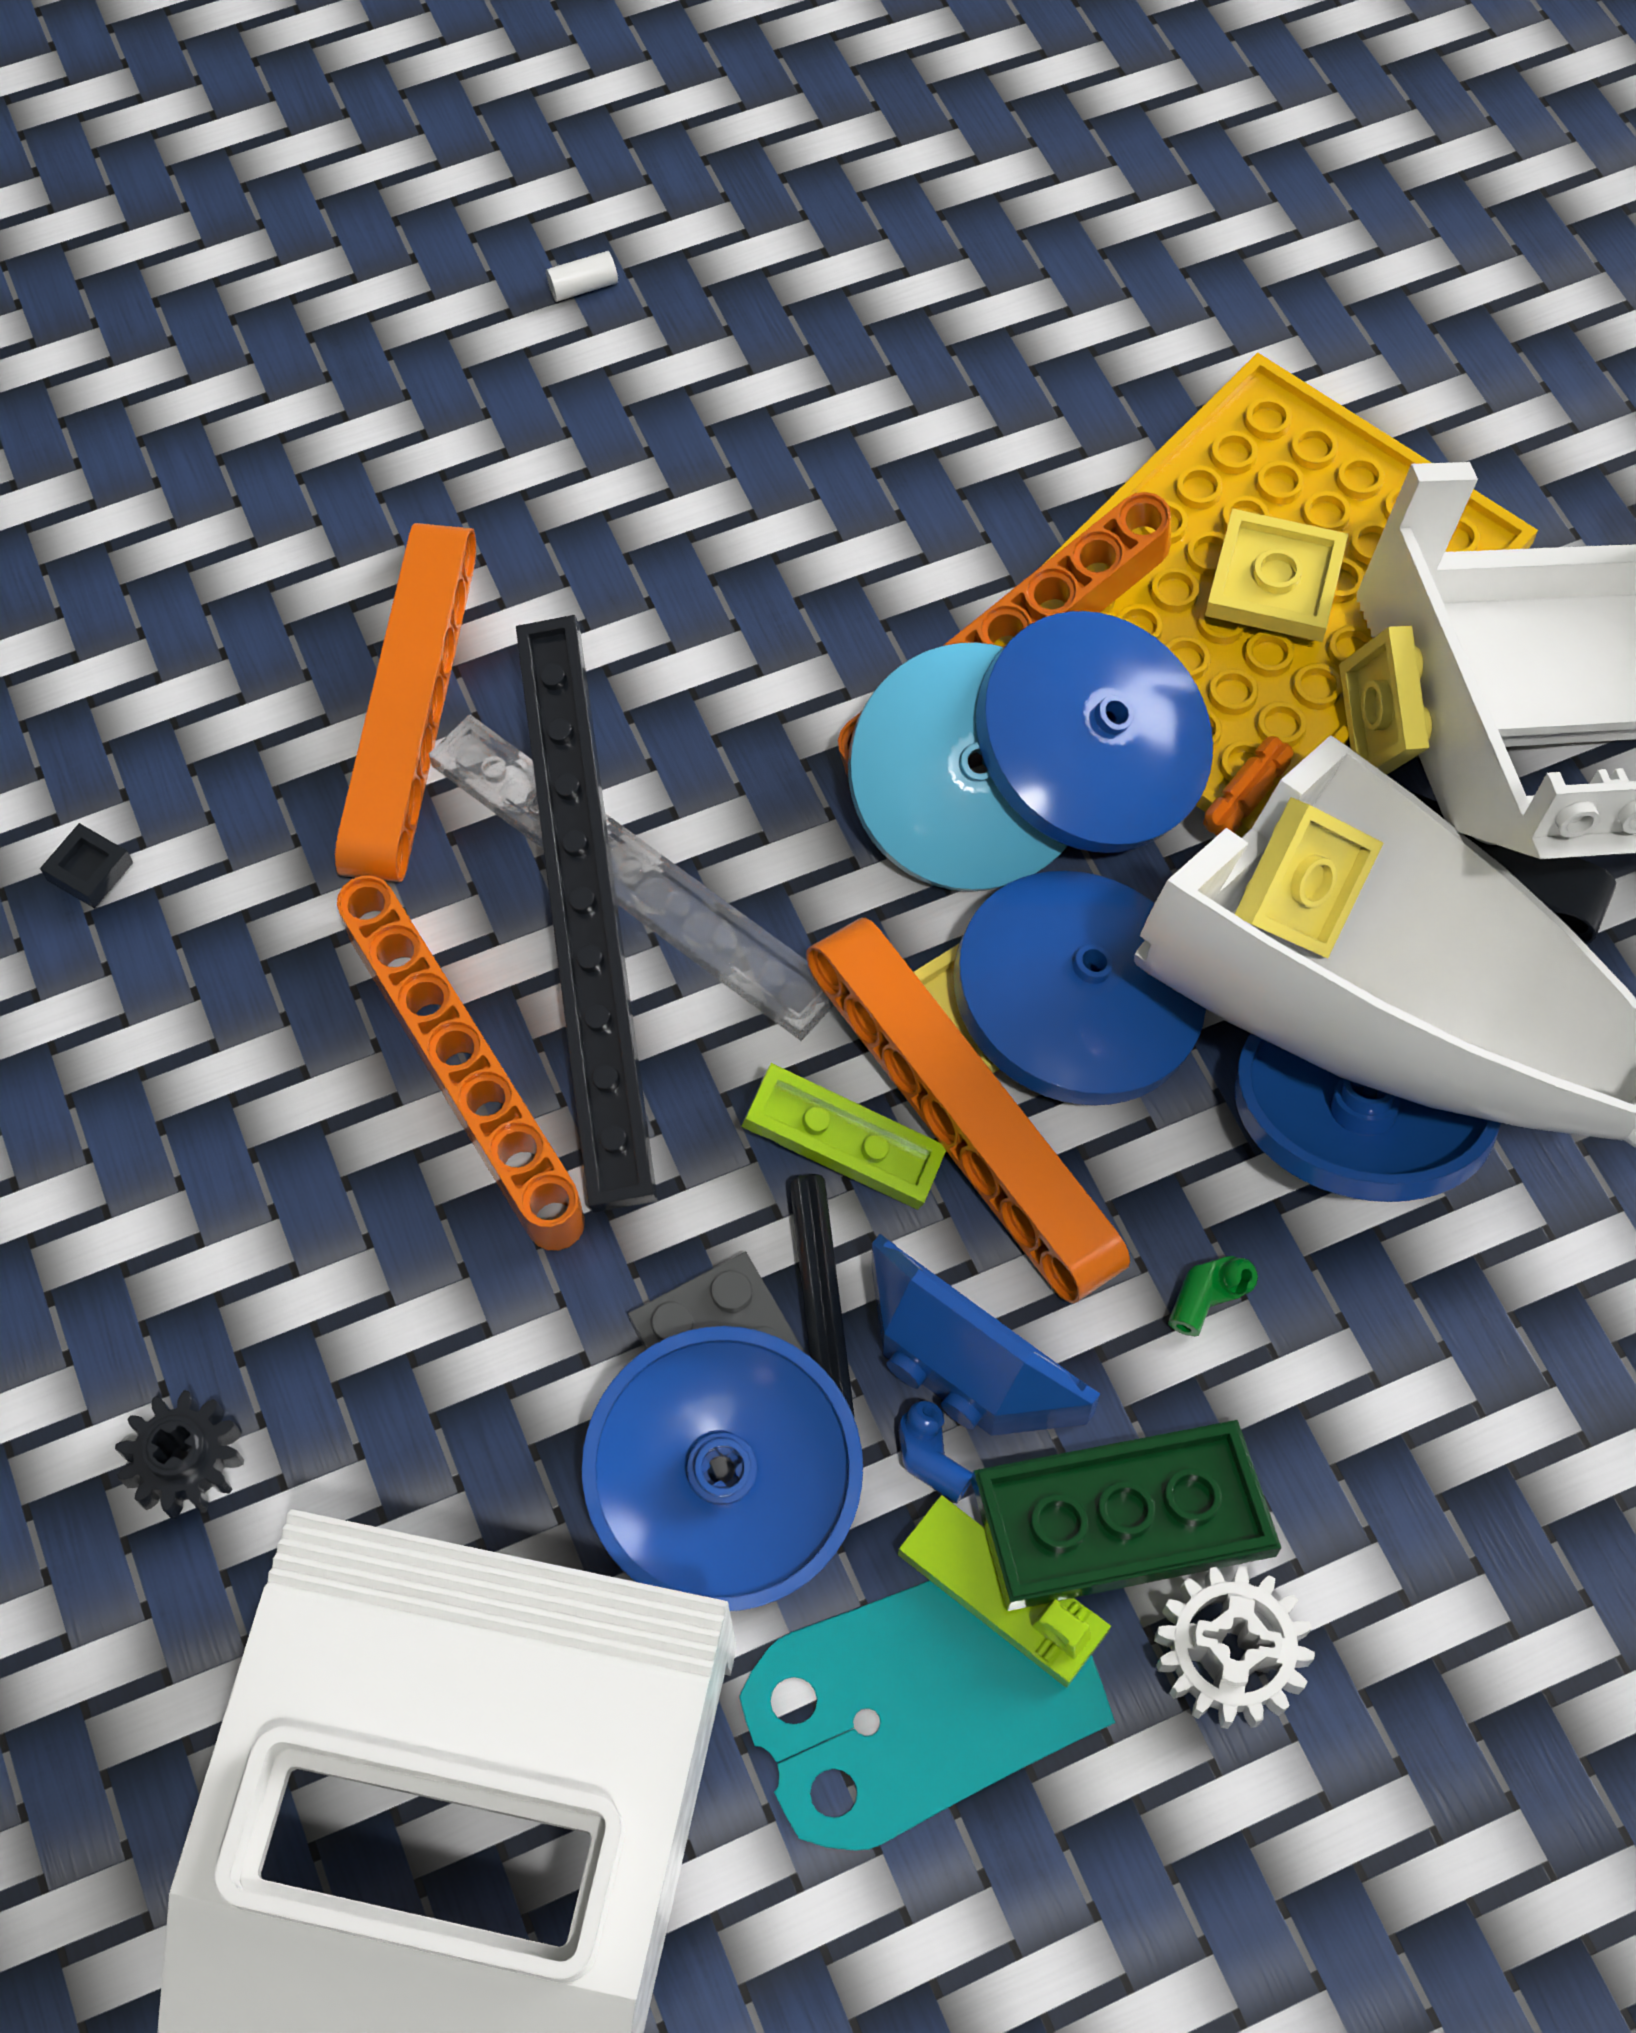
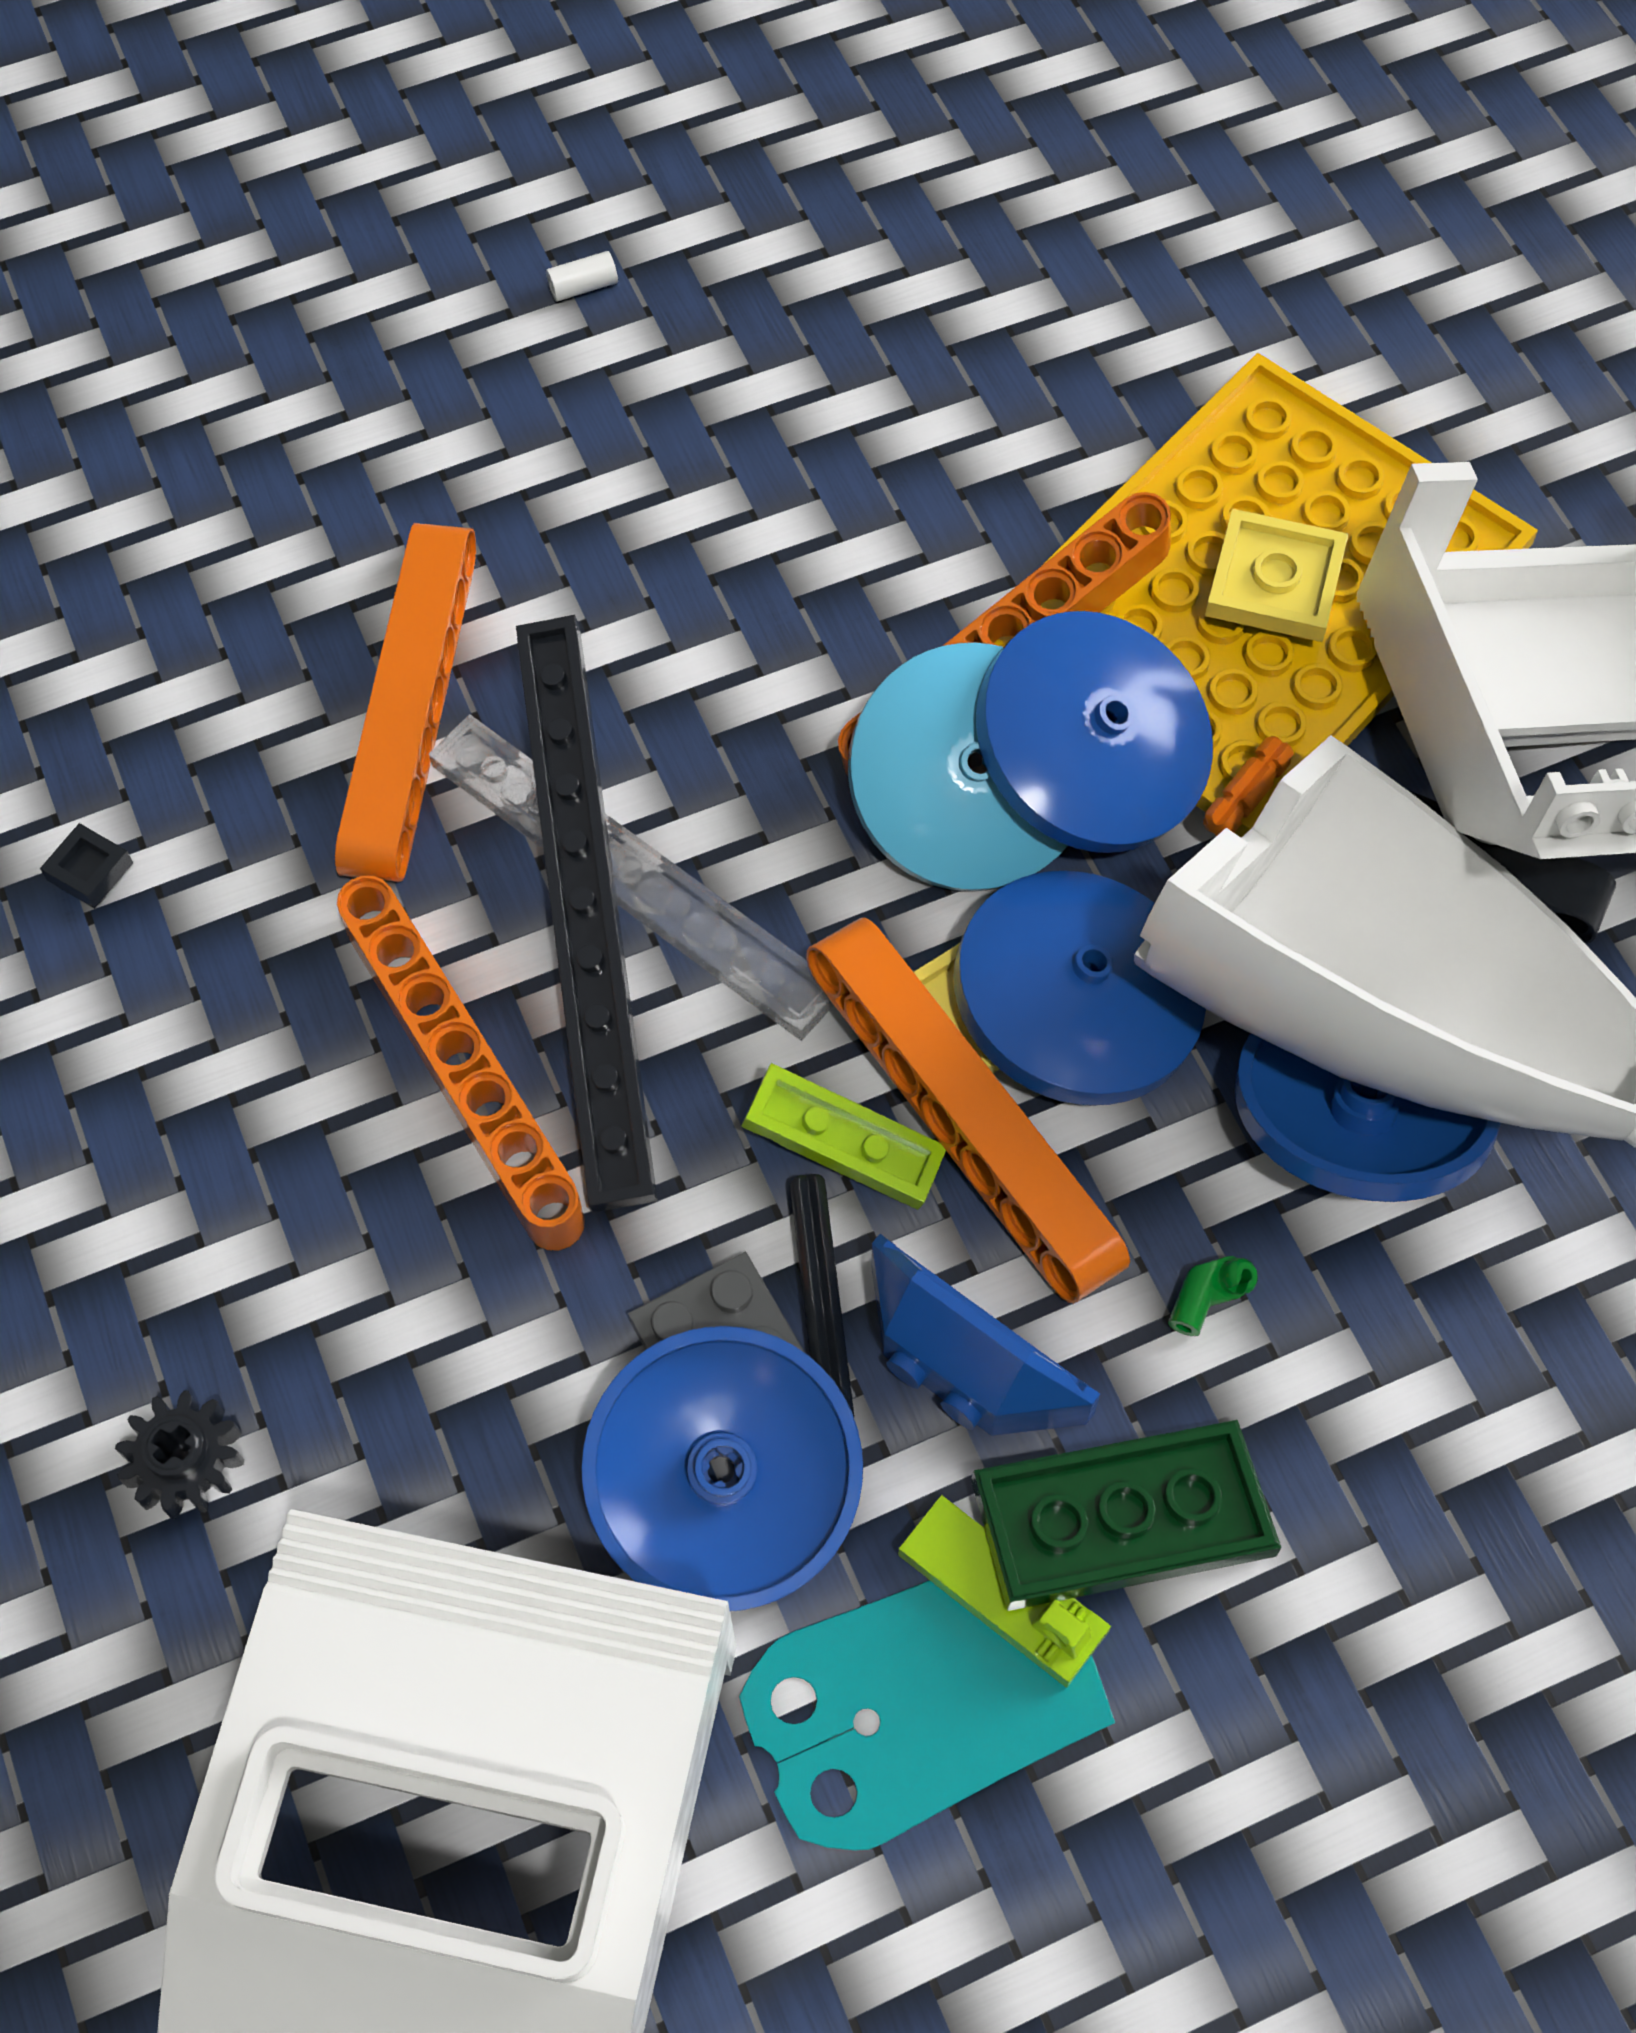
(924, 1451): blue arm -> none
(1204, 1644): white gear -> none
(1308, 878): light yellow plate -> none
(1386, 700): light yellow plate -> none

